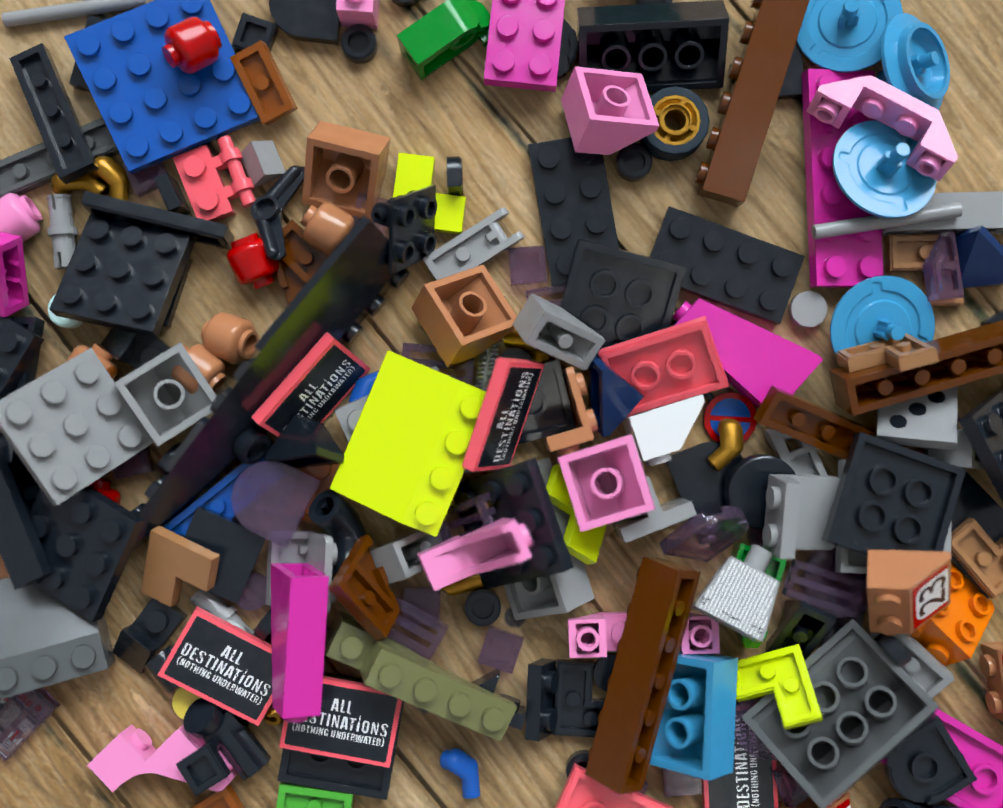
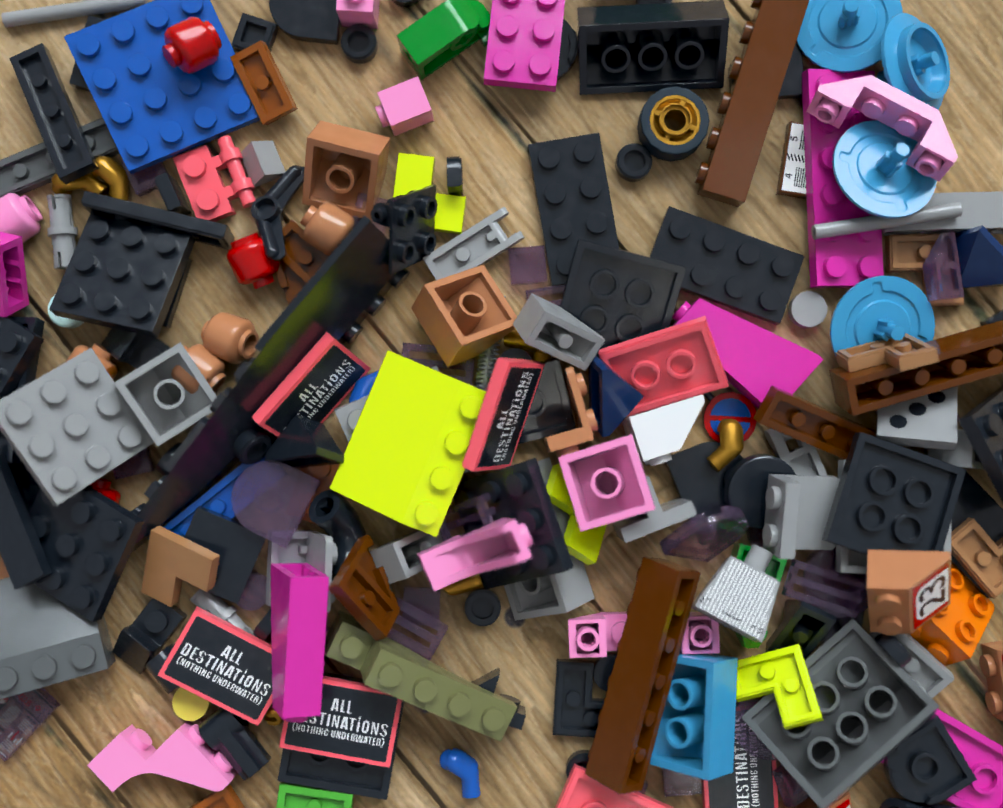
(202, 718): black tile -> none
(203, 768): black tile -> none
(404, 106): none -> bright pink brick
(500, 649): clear purple tile -> none
(540, 710): black plate -> none
(607, 110): bright pink slope -> none
(792, 169): none -> tile

